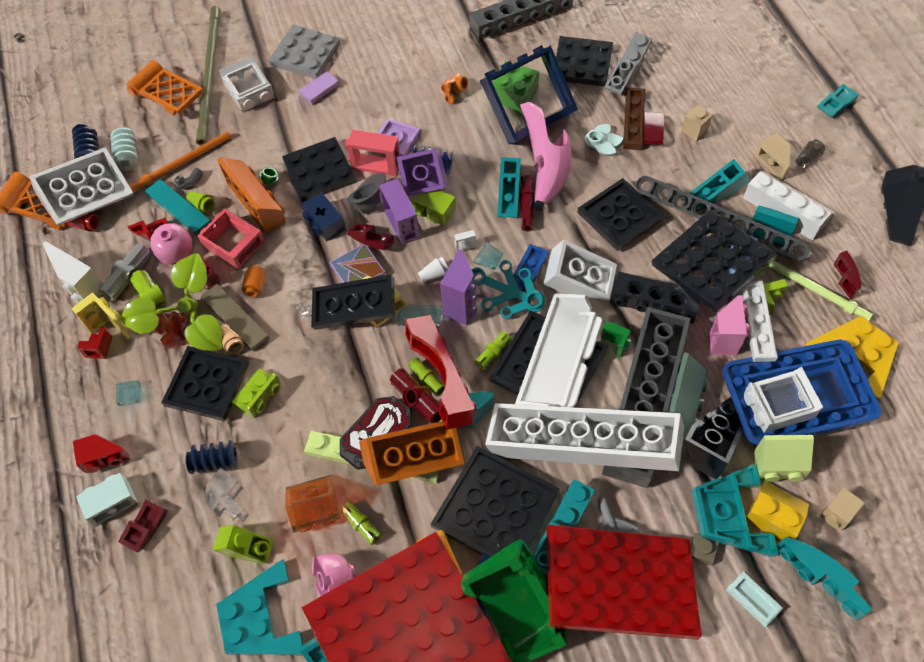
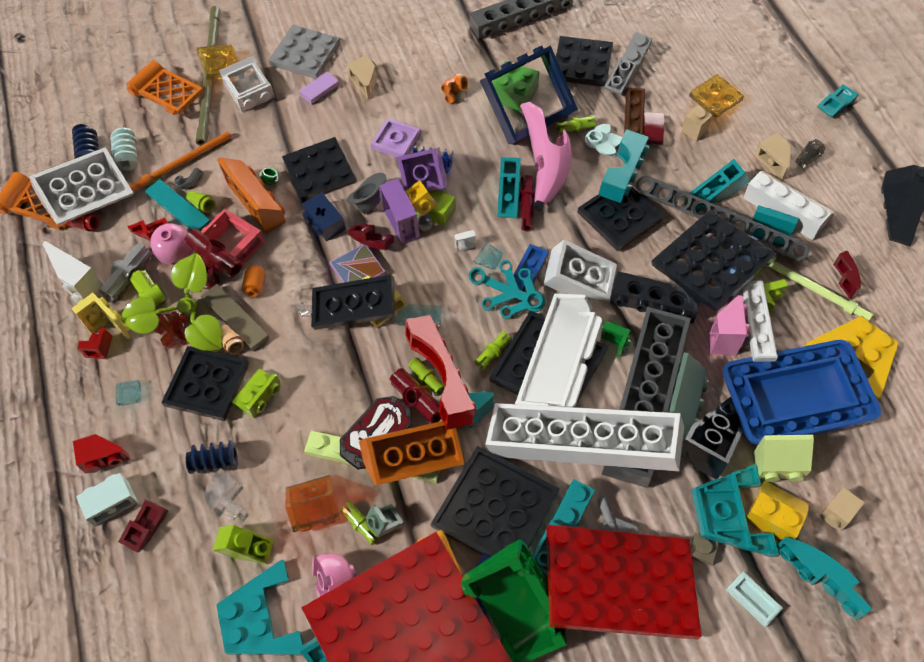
(213, 253): none -> dark red piece
(216, 58): none -> clear yellow plate
(363, 74): none -> tan slope
(376, 143): coral window -> none
(383, 519): none -> sand green bracket
(420, 198): none -> yellow bracket
(423, 220): none -> light grey hinge
(433, 270): white cone -> none
(459, 291): medium lavender slope -> none
(576, 124): none -> lime pin
(617, 180): none -> teal arch
(716, 95): none -> clear yellow plate
(782, 400): white window -> none

